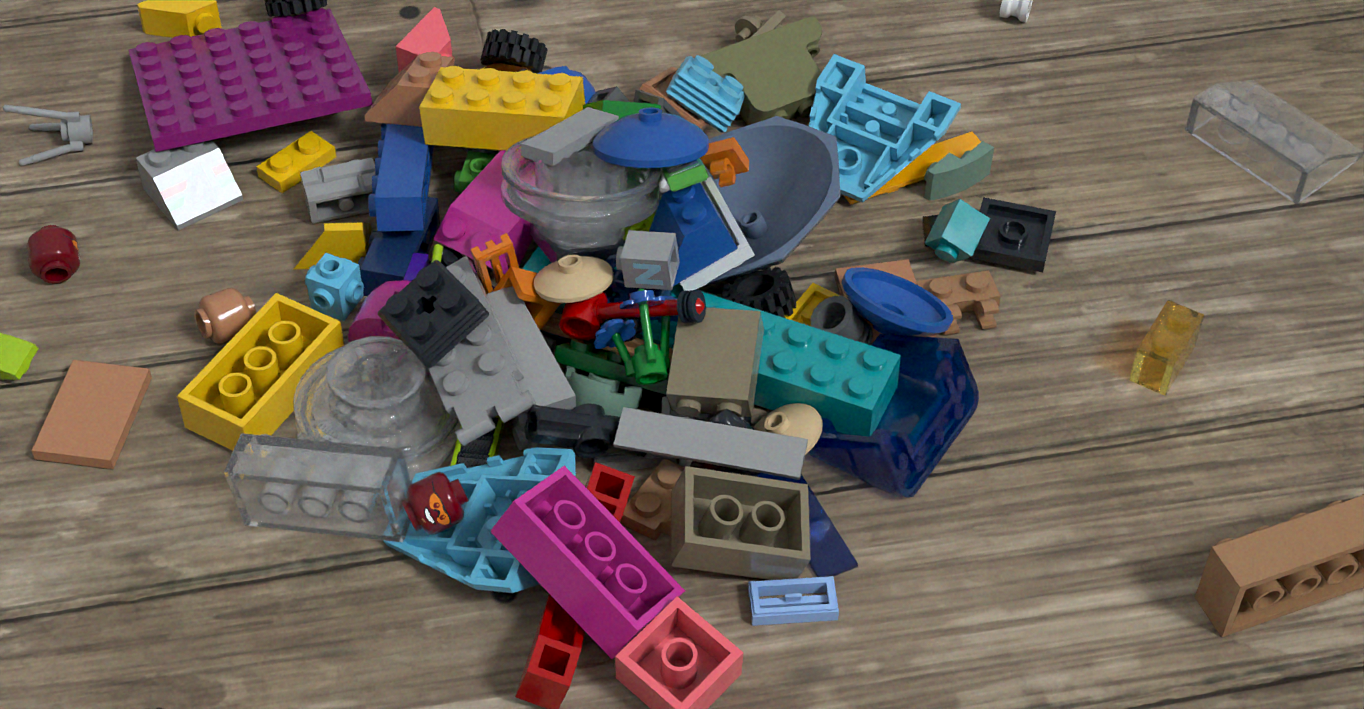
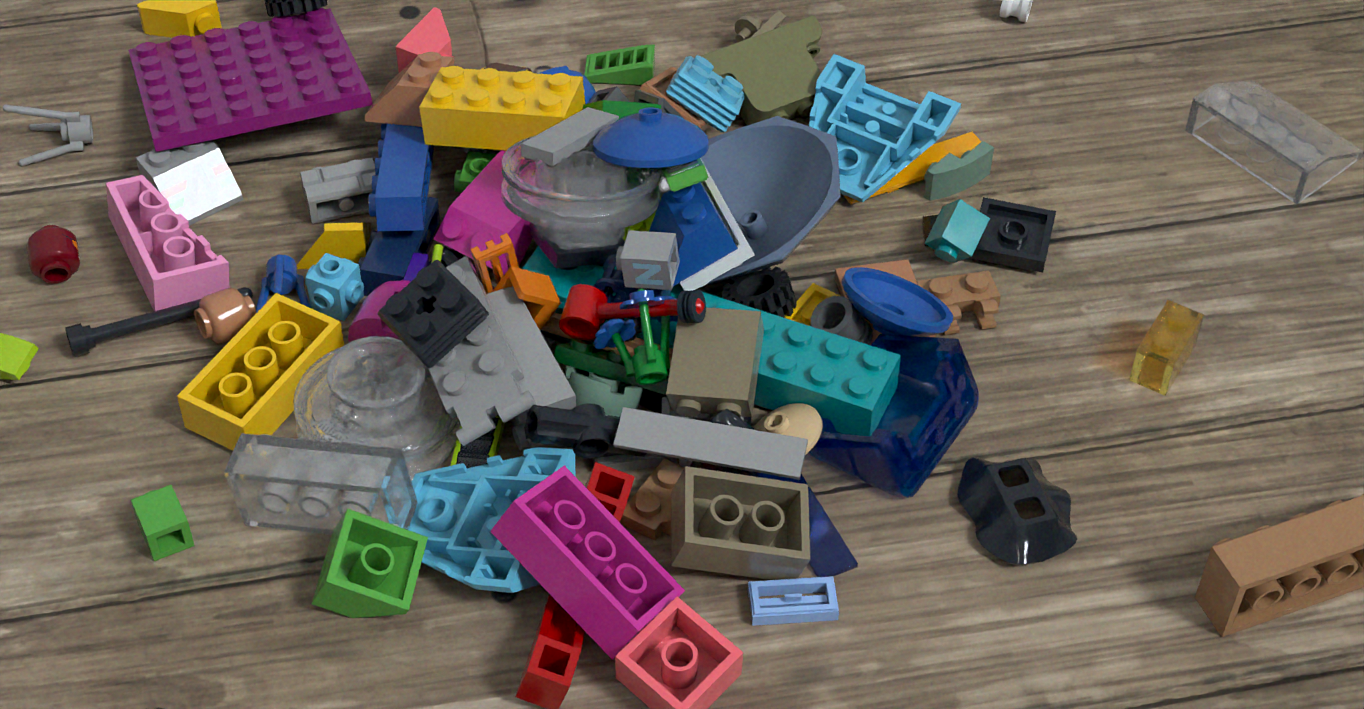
(85, 337): none -> black piece
(92, 414): nougat tile -> none
(162, 248): none -> bright pink wedge
(162, 522): none -> bright green brick
(281, 279): none -> blue plant
(304, 154): yellow plate -> none
(369, 568): none -> bright green slope
(435, 503): dark red head -> none
(513, 50): black tyre -> none
(573, 279): tan dish -> none
(622, 66): none -> bright green slope
(725, 160): orange tile -> none
(997, 520): none -> black piece

